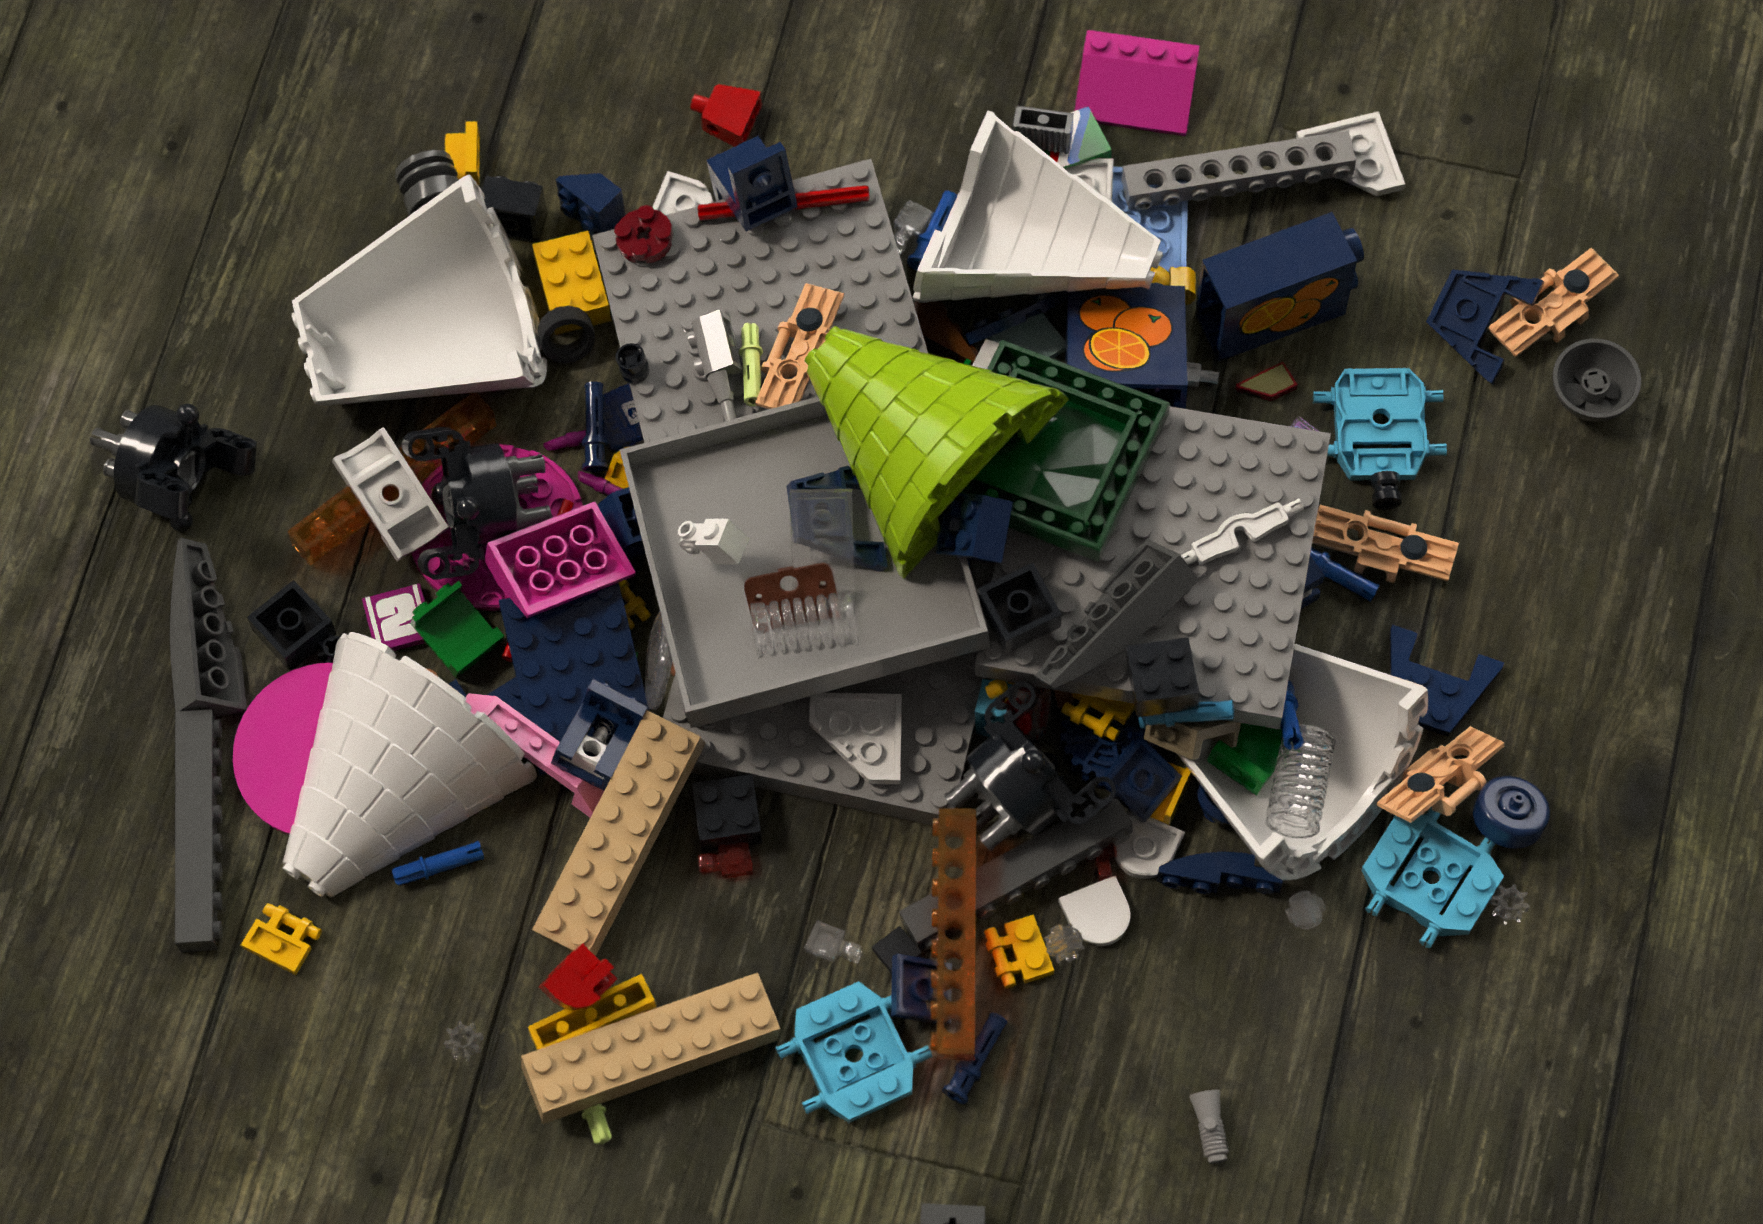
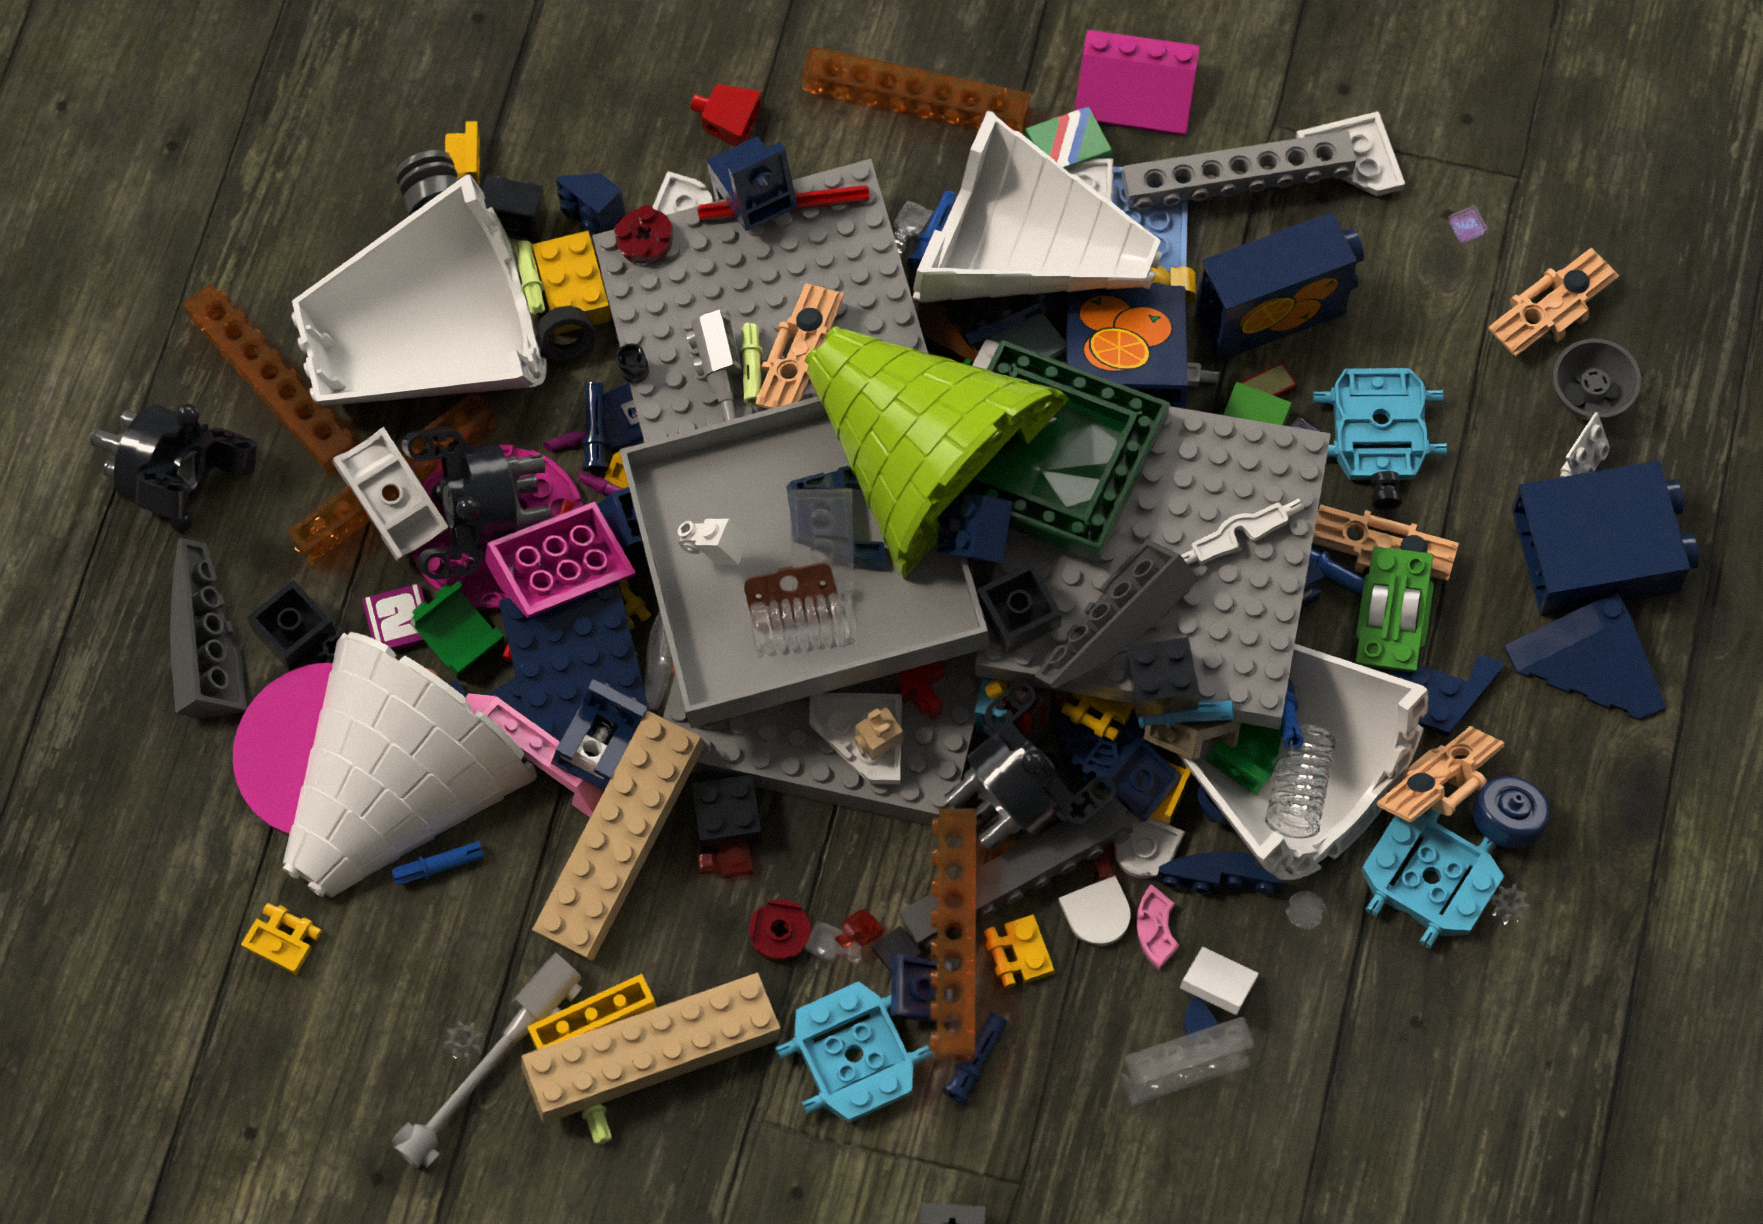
(197, 831): dark grey brick -> none
(211, 303): none -> clear orange brick
(531, 285): none -> yellowish green axle
(535, 1002): none -> light grey bar
(578, 980): red brick -> none
(770, 916): none -> dark red plate
(860, 928): none -> clear red plate
(878, 733): none -> tan brick
(905, 80): none -> clear orange brick
(916, 684): none -> red brick
(1045, 128): dark grey brick -> none
(1064, 942): clear gear -> none
(1153, 927): none -> bright pink tile
(1187, 1061): none -> clear fence
(1197, 1017): none -> dark blue brick
(1210, 1125): light grey piece -> none
(1219, 980): none -> white tile
(1257, 405): none -> bright green brick
(1395, 609): none -> bright green piece
(1467, 224): none -> clear tile
(1468, 308): dark blue wing -> none
(1588, 449): none -> white hinge
(1592, 654): none -> dark blue slope
(1603, 536): none -> dark blue brick

